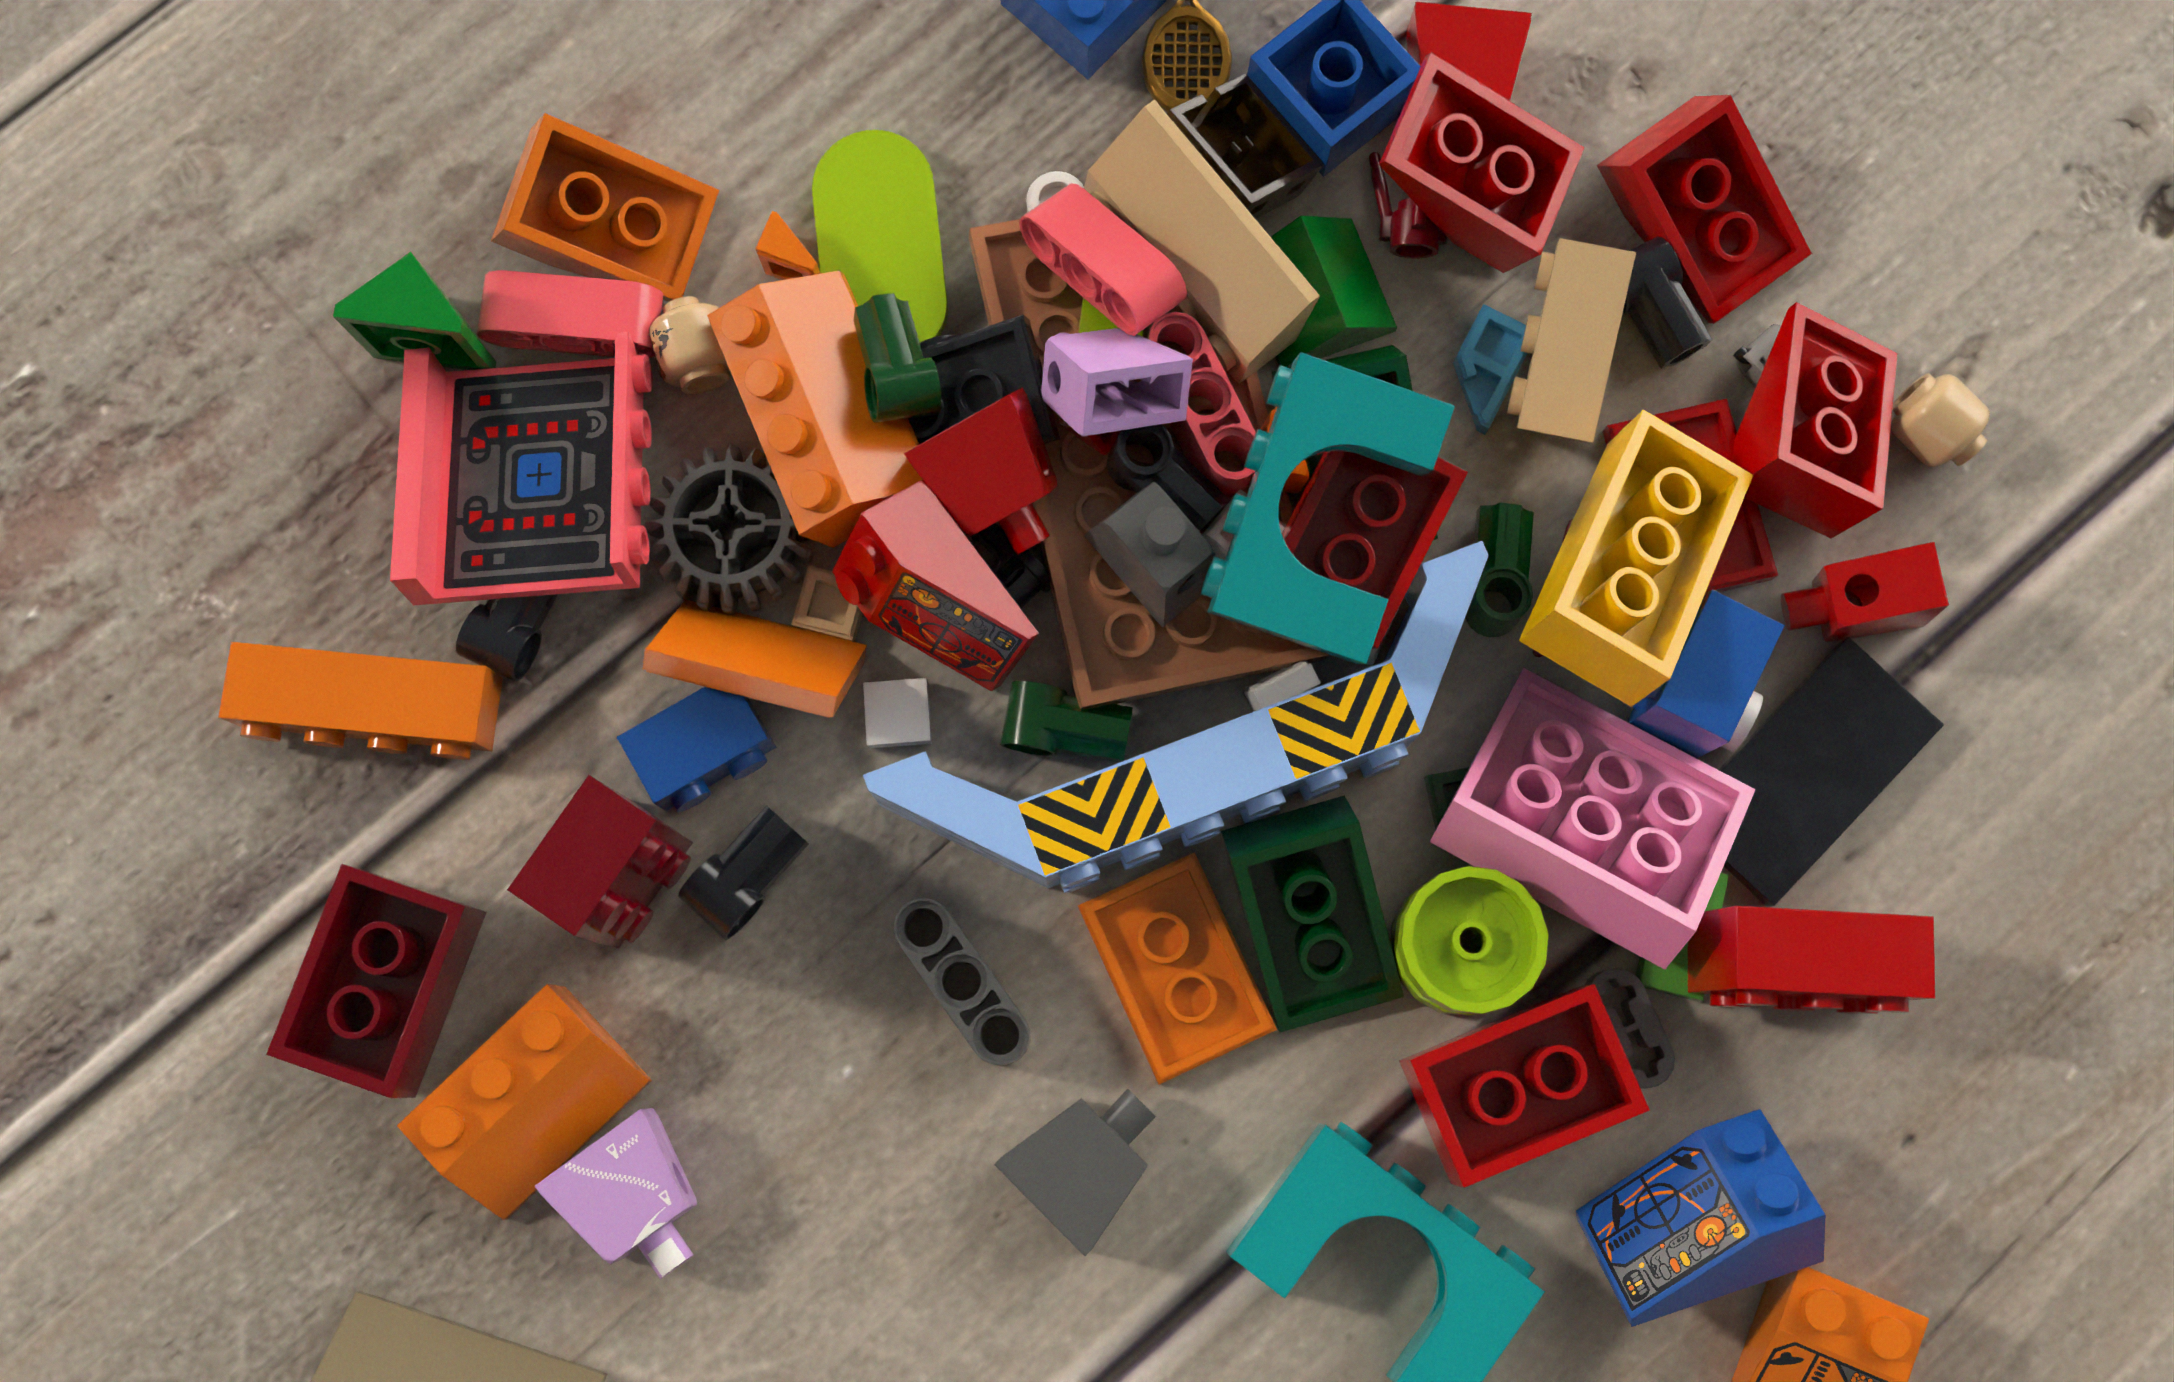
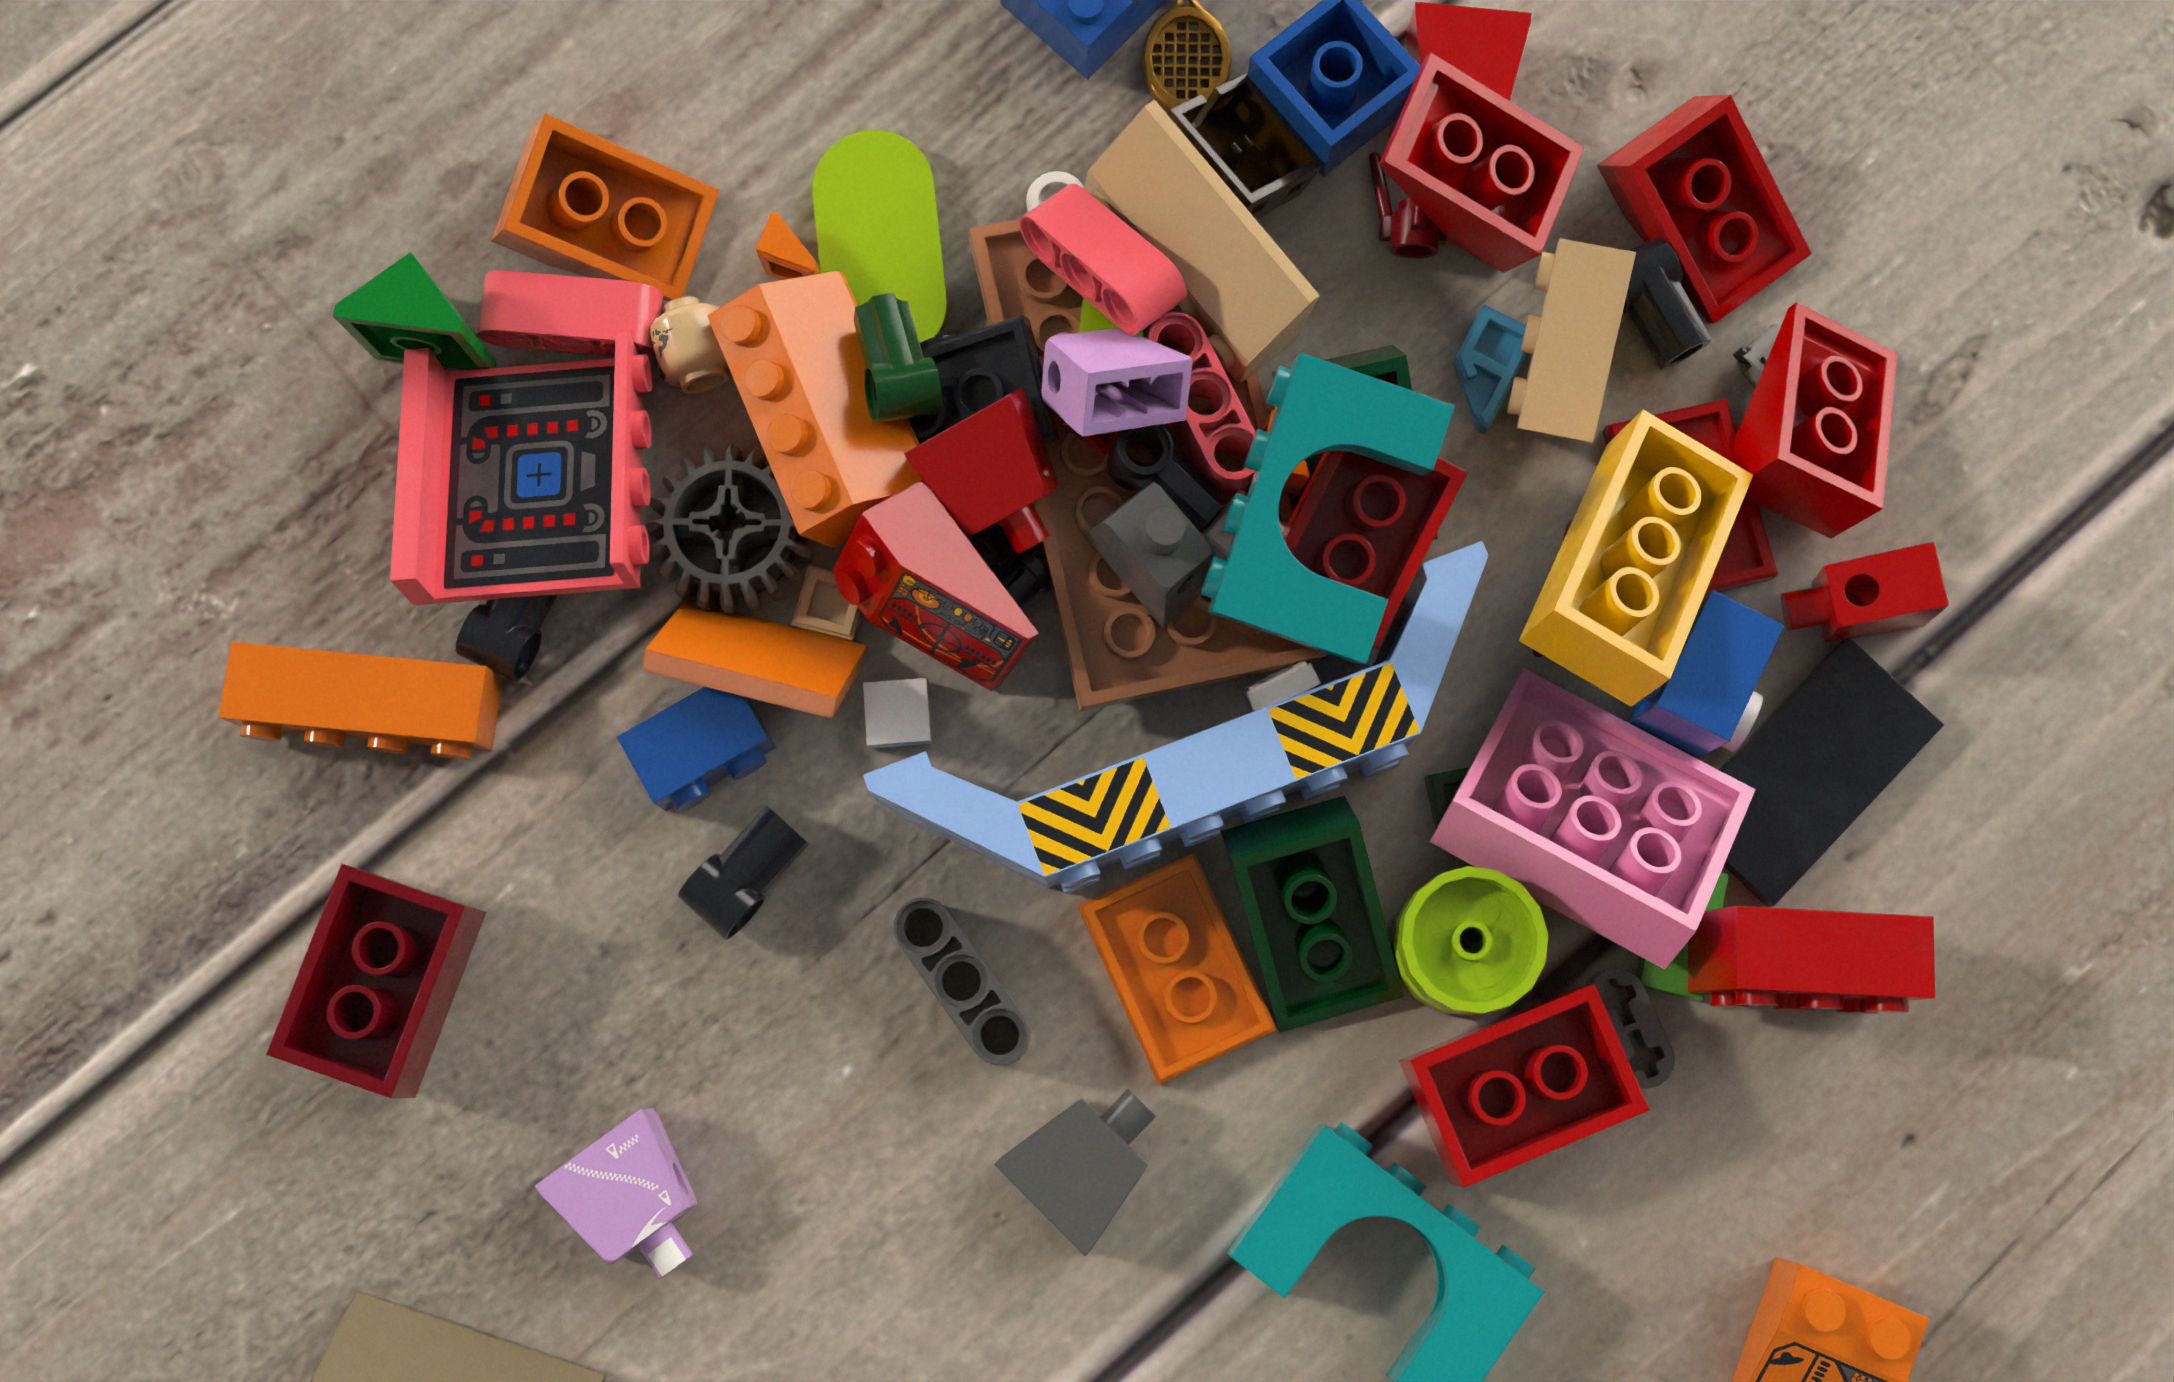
(524, 1101): orange slope -> none
(602, 866): dark red brick -> none
(1047, 721): dark green piece -> none
(1338, 268): green slope -> none
(1508, 540): dark green piece -> none
(1705, 1220): blue slope -> none
(1940, 420): tan head -> none

